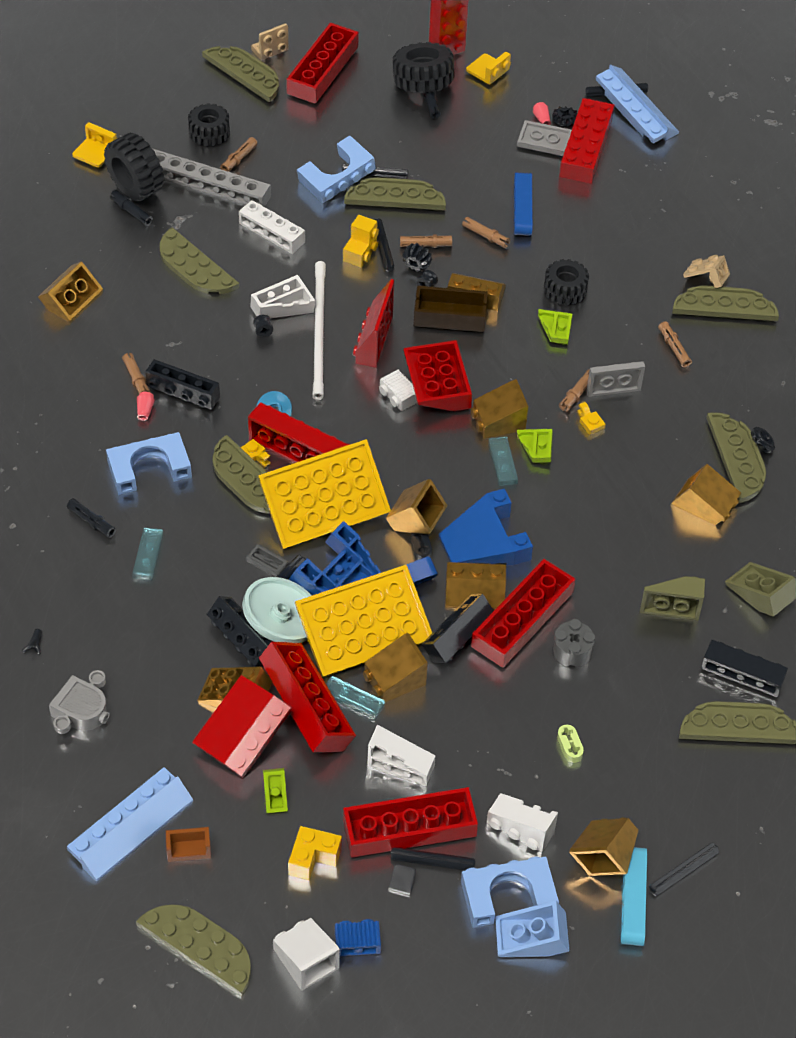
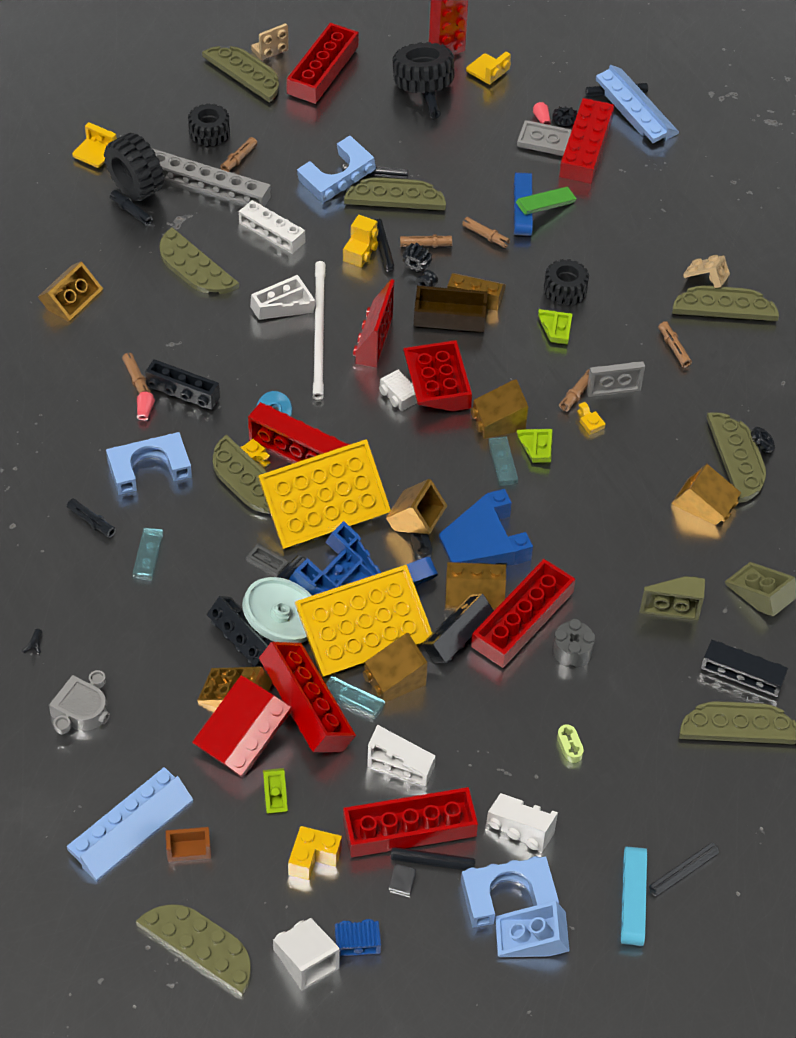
(263, 325): black wheel -> none
(546, 200): none -> bright green tile
(605, 846): pearl gold slope -> none

